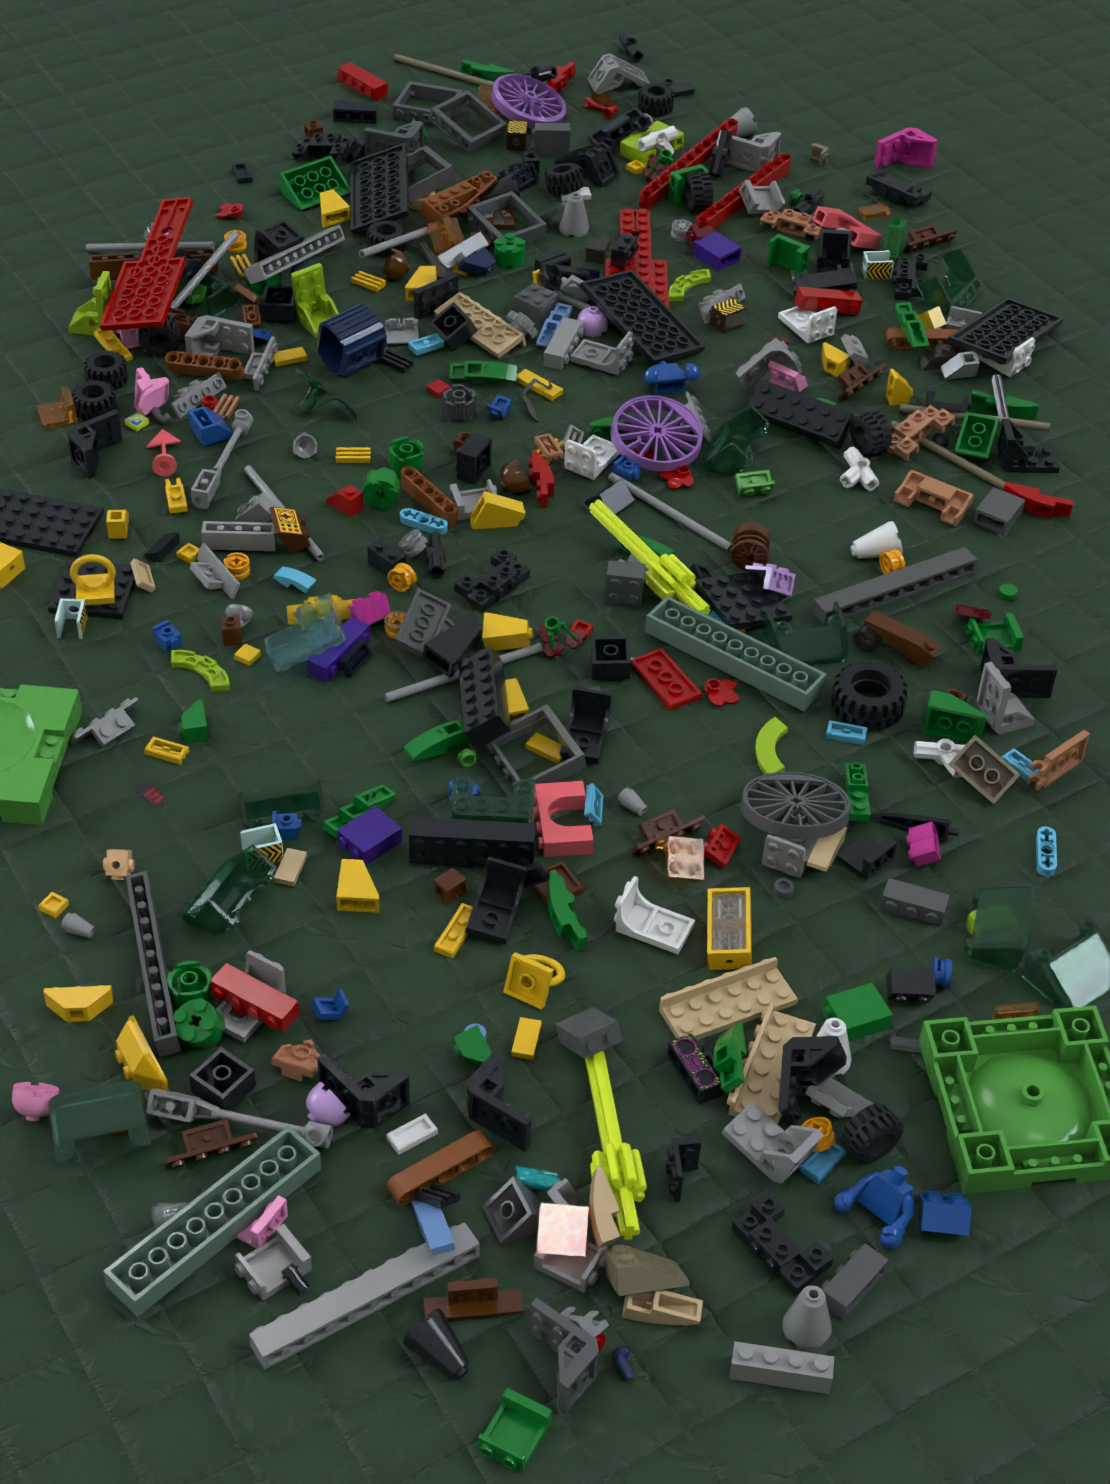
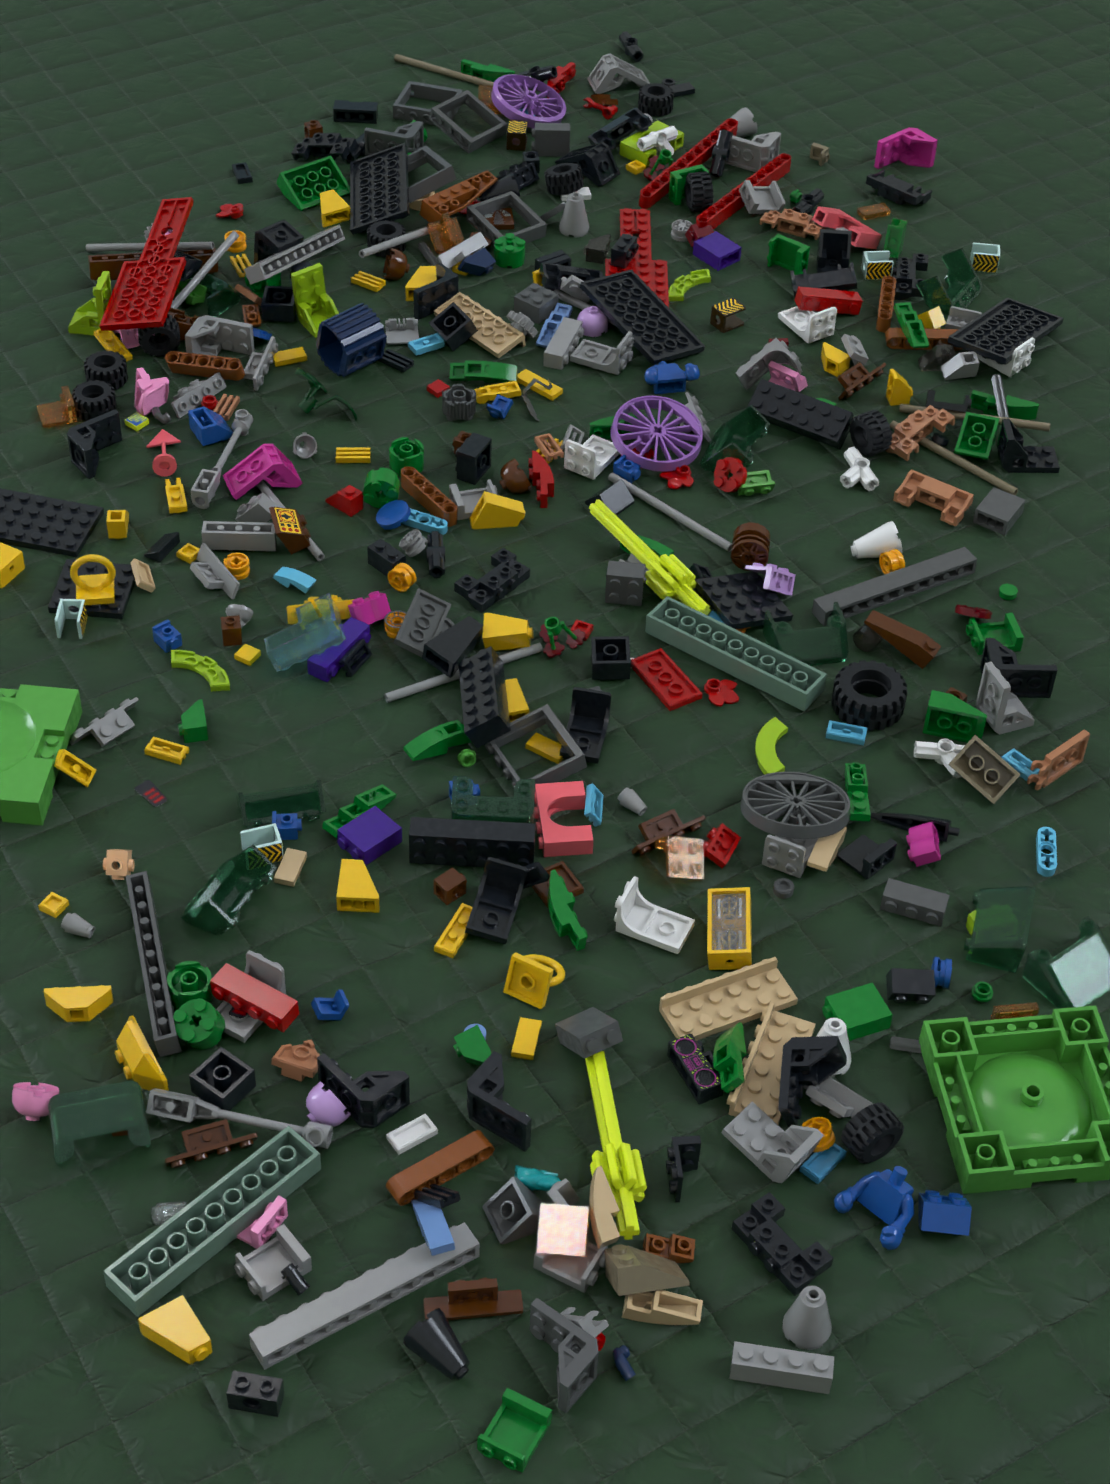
(74, 767): none -> yellow slope
(177, 1331): none -> yellow slope
(255, 1393): none -> black brick
(260, 466): none -> dark pink bracket
(362, 81): red brick -> none
(393, 514): none -> blue tile
(489, 392): none -> yellow hinge
(676, 1248): none -> dark orange slope
(718, 297): light grey bracket -> none
(721, 474): none -> red plate
(854, 1280): dark grey brick -> none
(886, 303): none -> dark orange beam
(927, 236): reddish brown bracket -> none
(982, 992): none -> green plate
(985, 257): none -> piece
(1038, 503): red slope -> none

